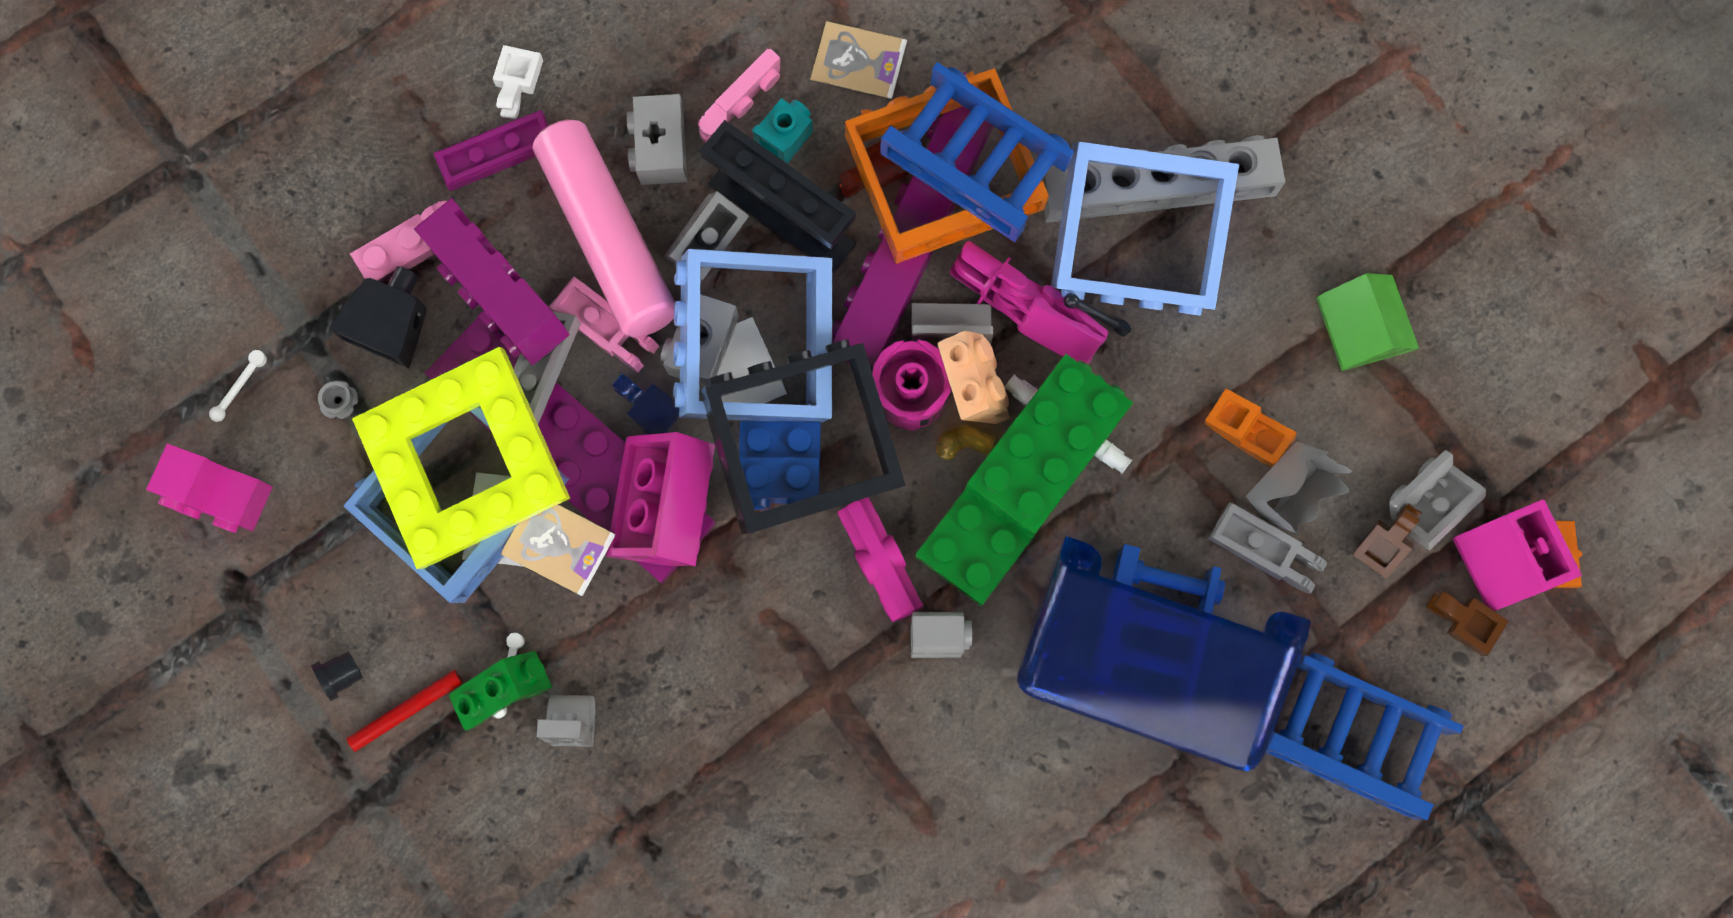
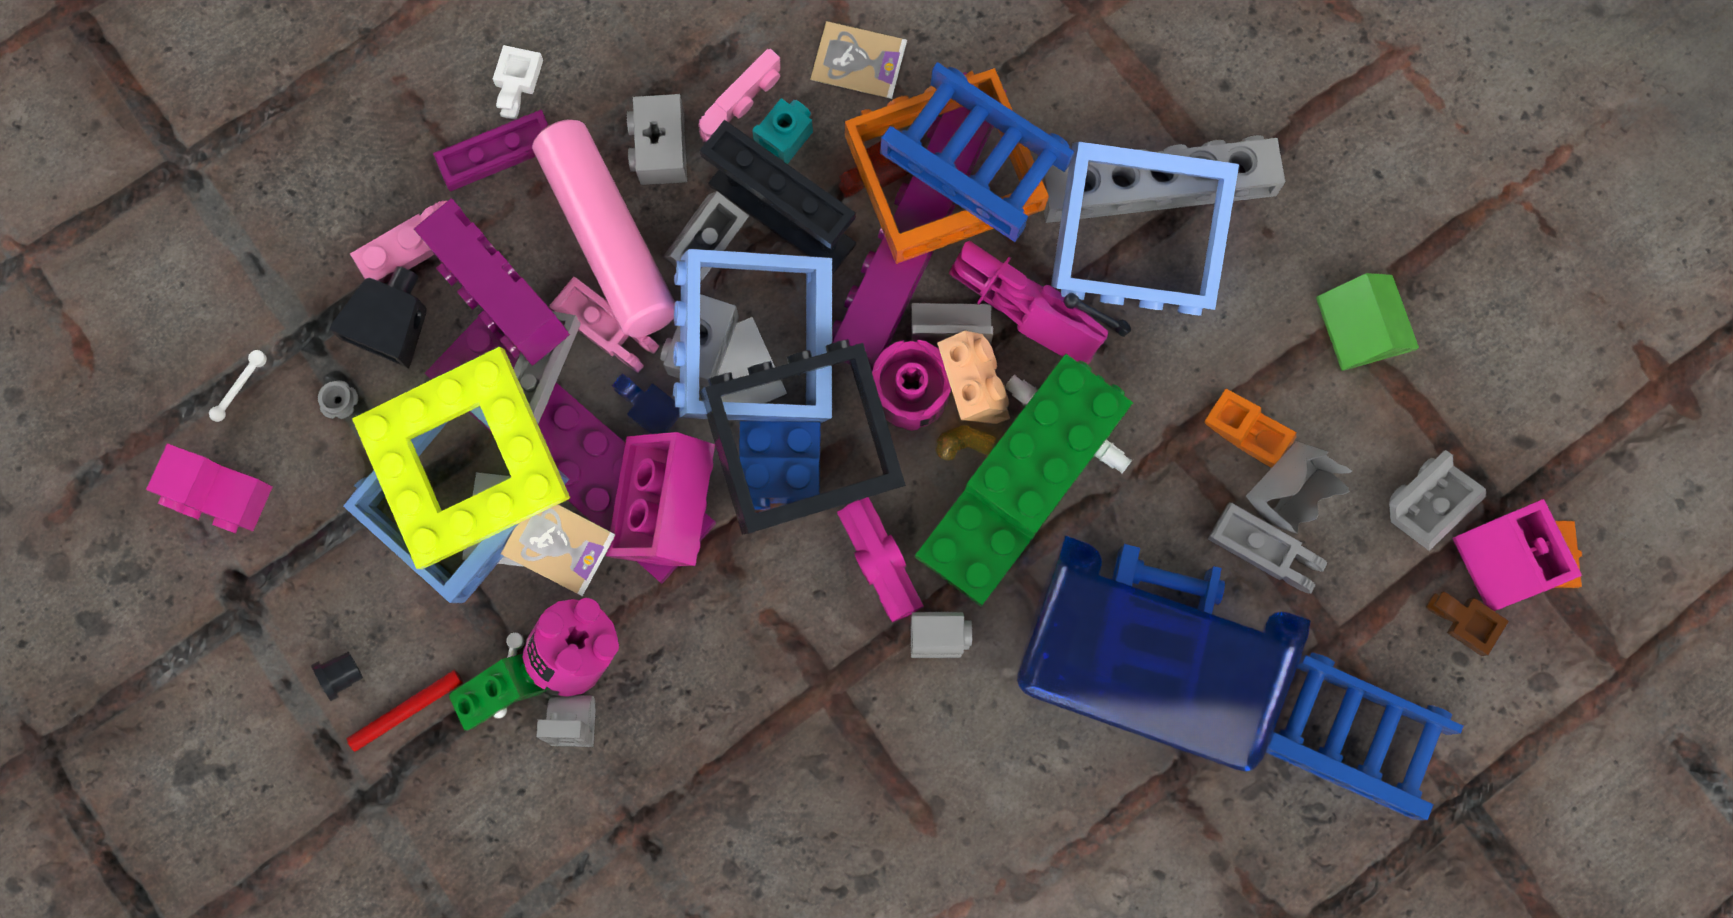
(570, 647): none -> dark pink brick
(1385, 545): reddish brown plate -> none

